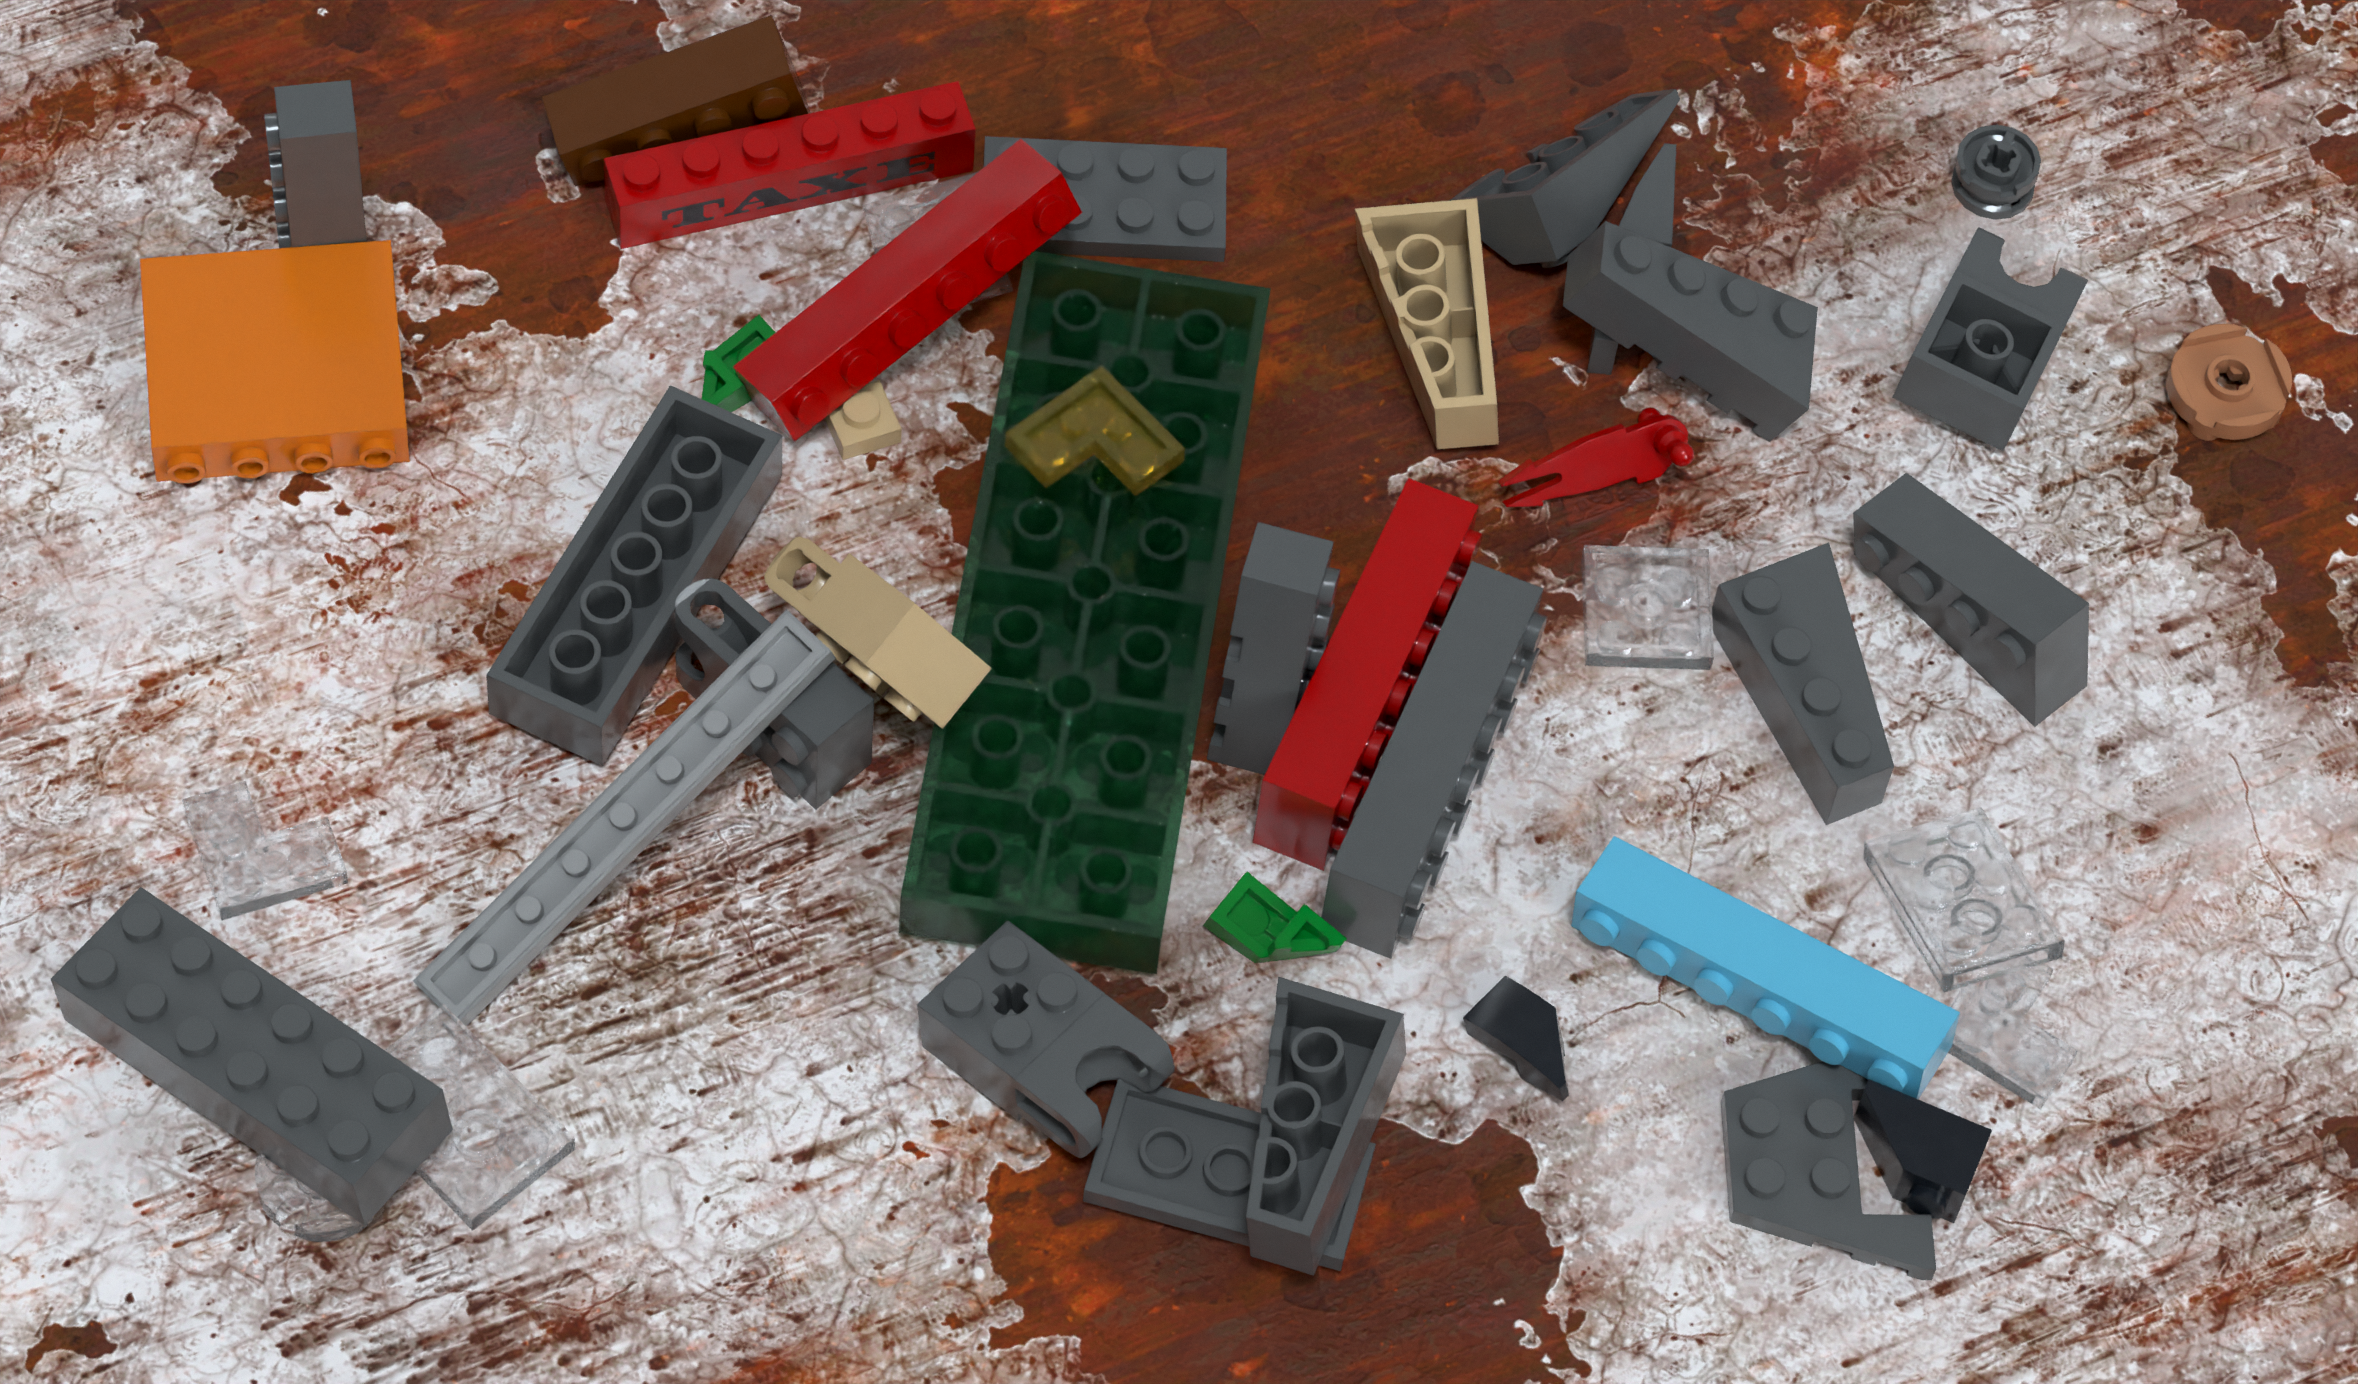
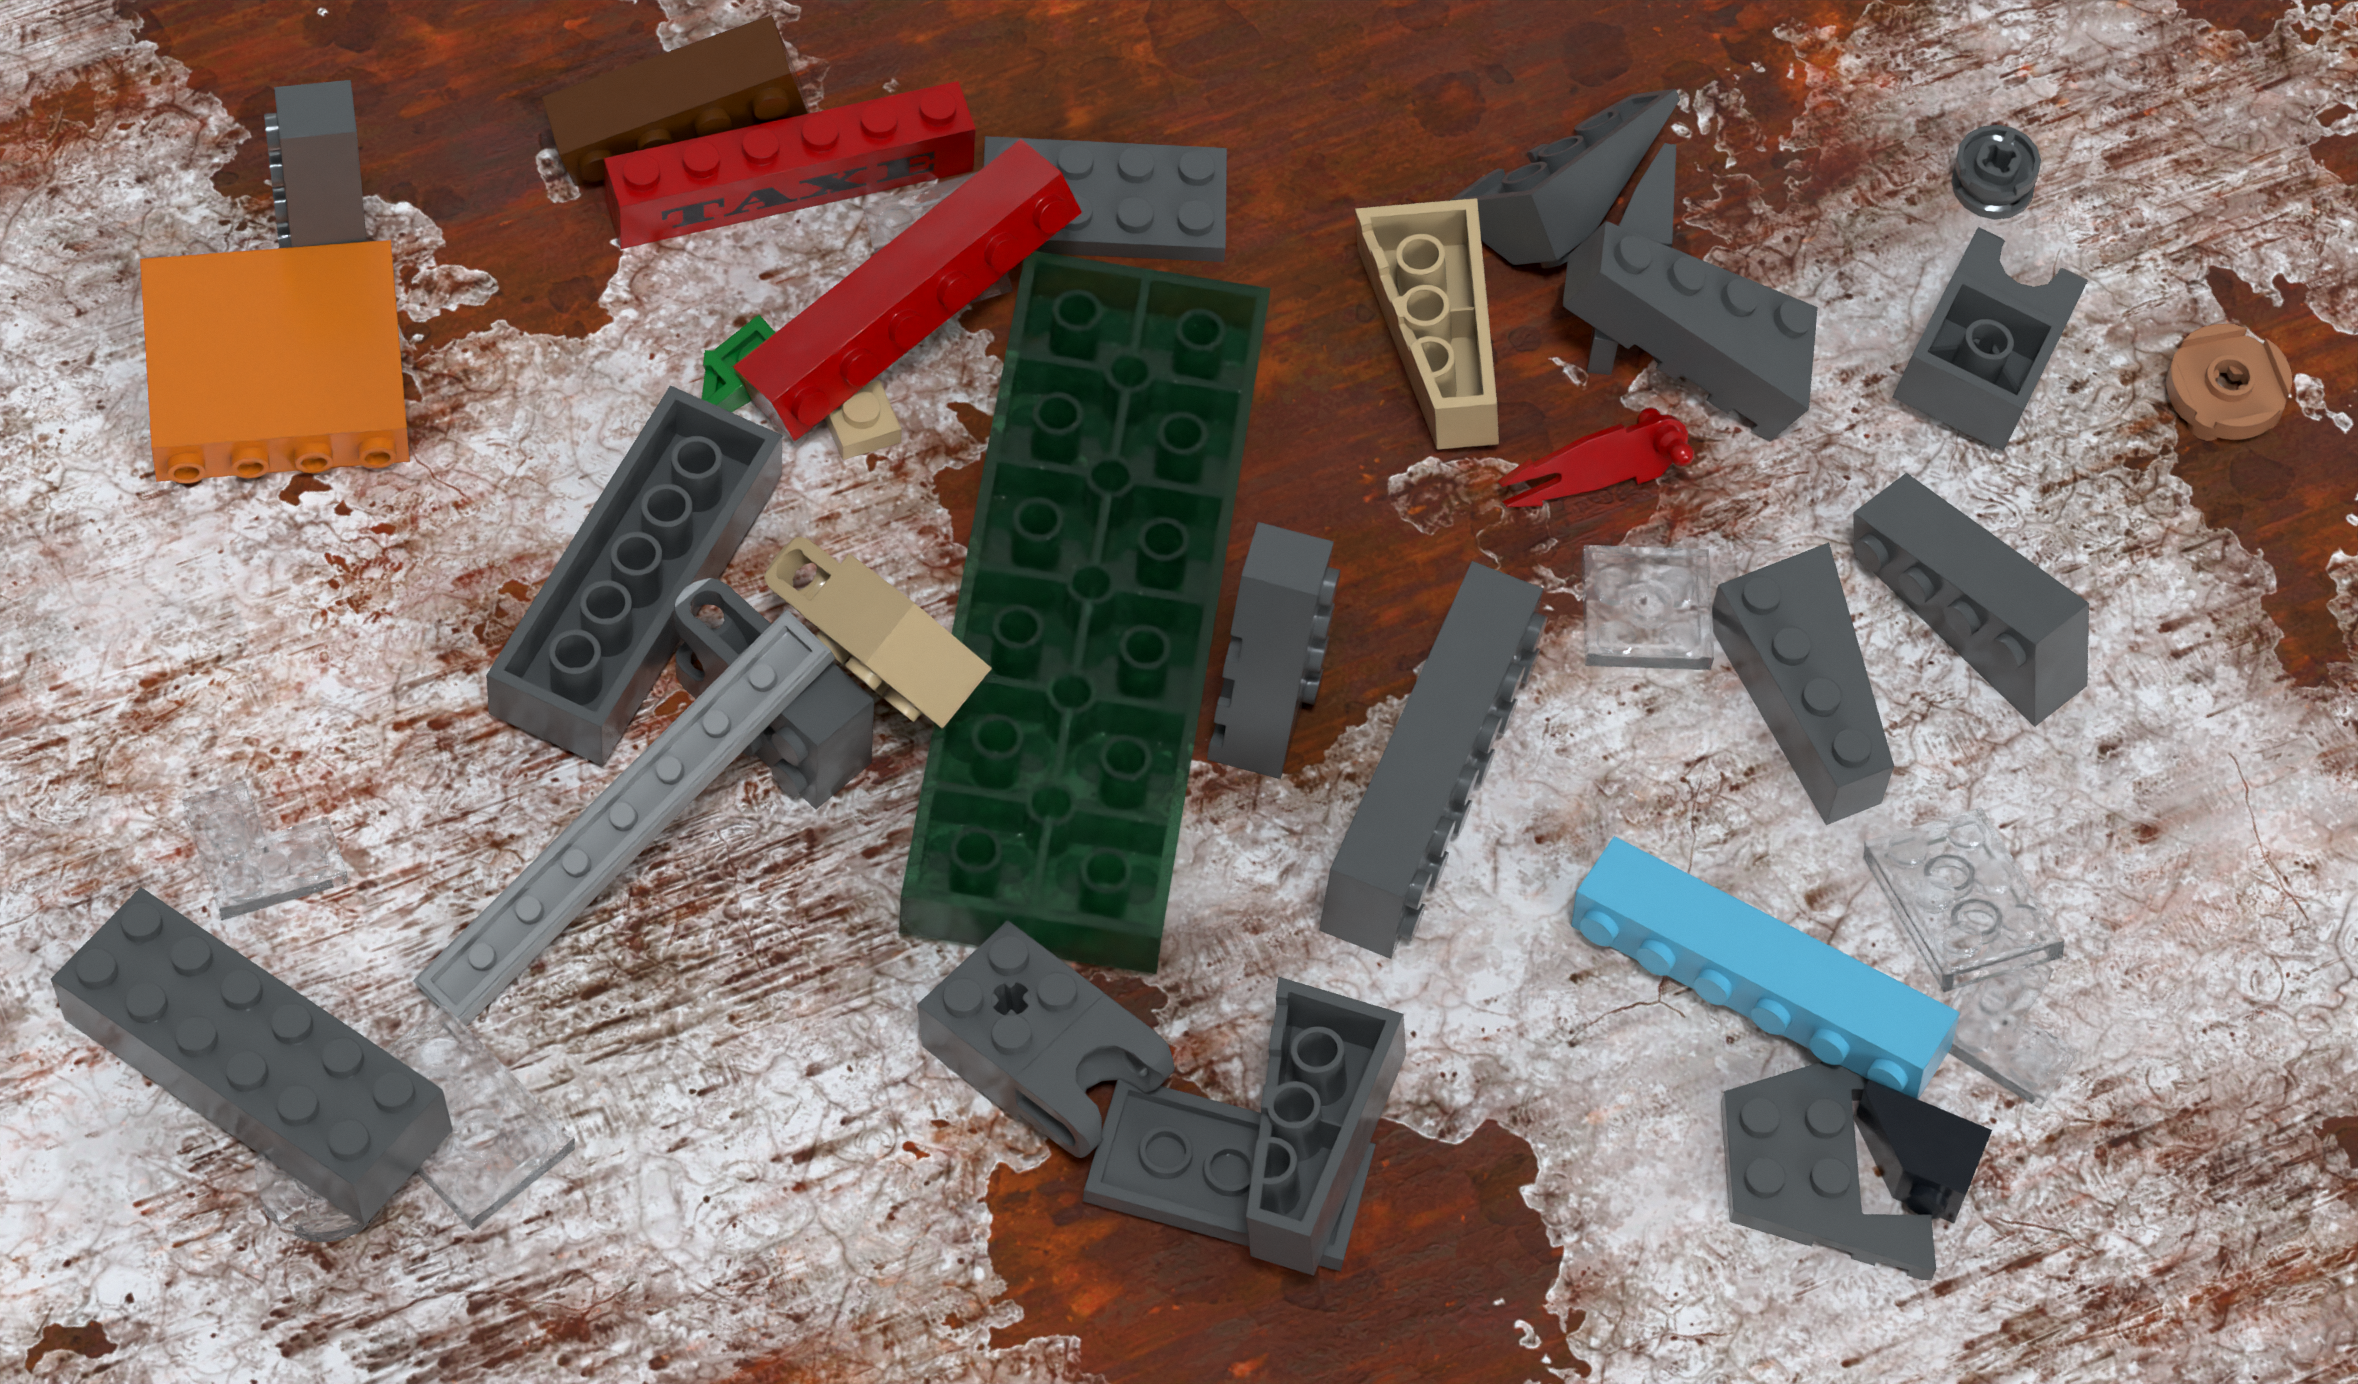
(1096, 420): clear yellow plate -> none
(1267, 927): green slope -> none
(1366, 675): red brick -> none
(1524, 1030): black slope -> none

